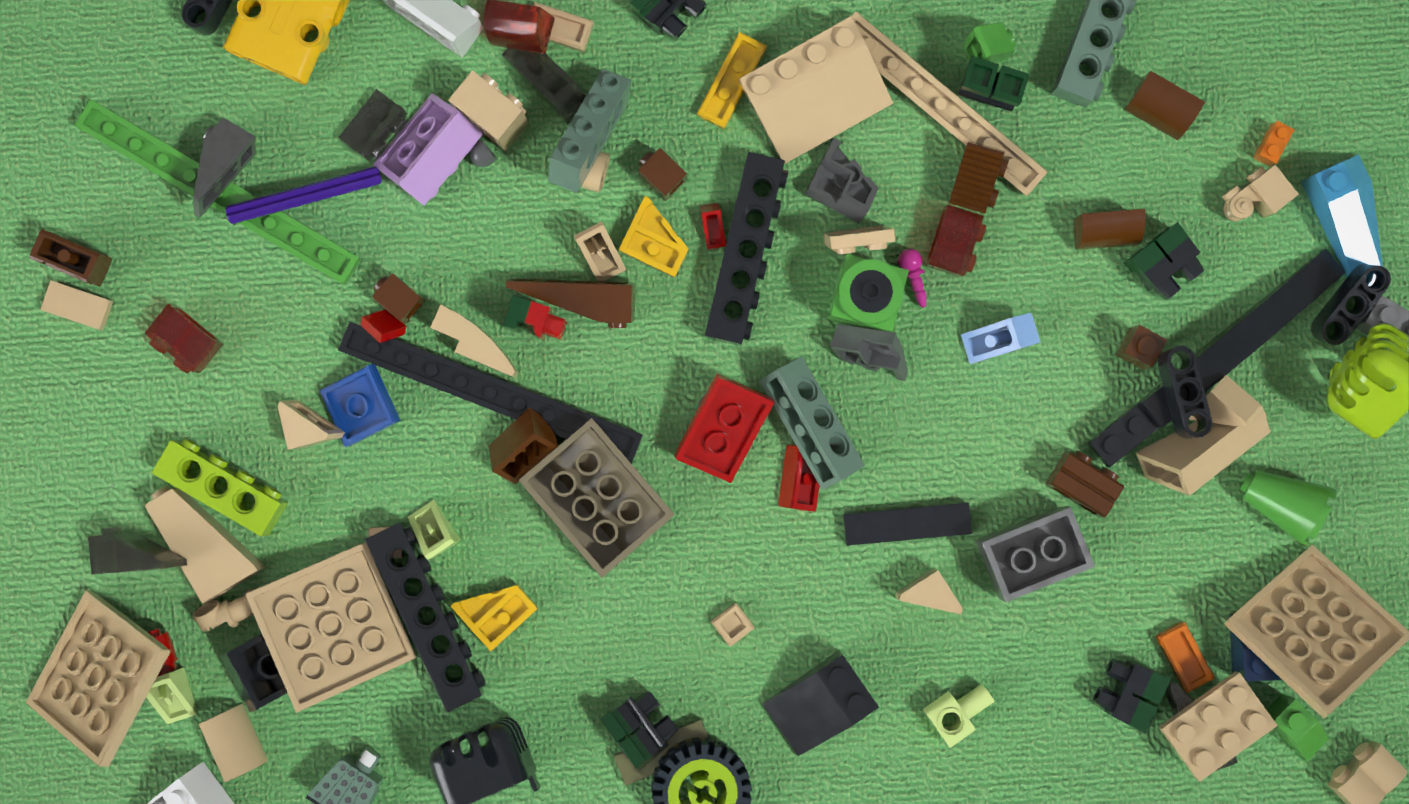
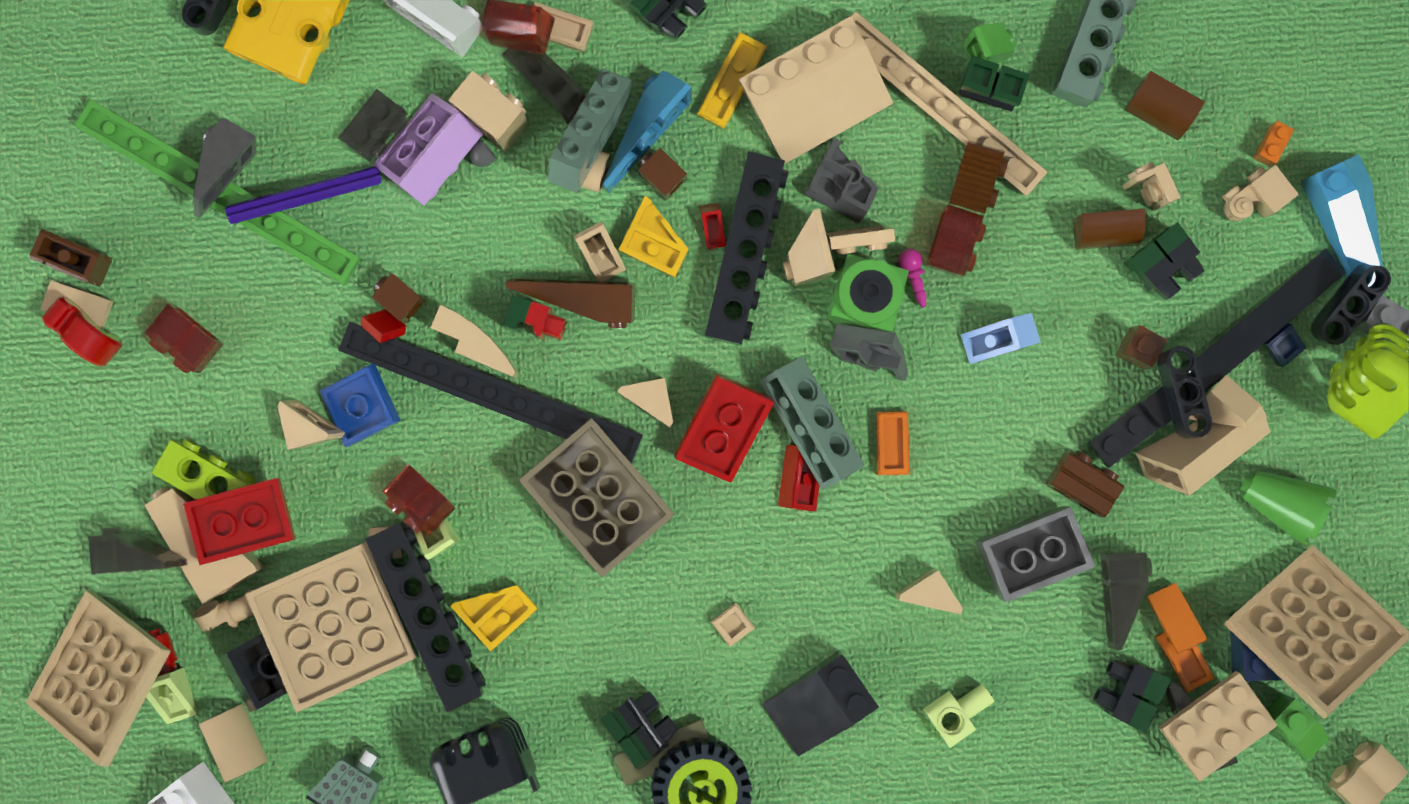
(81, 332): none -> red animal
(239, 521): none -> red plate
(418, 500): none -> clear red brick
(522, 446): reddish brown brick -> none
(651, 397): none -> tan slope
(657, 109): none -> dark azure wedge
(810, 254): none -> tan slope
(892, 443): none -> orange tile
(907, 524): black tile -> none
(1124, 587): none -> clear smoke slope
(1156, 183): none -> tan bracket
(1176, 618): none -> orange tile
(1285, 345): none -> dark blue tile

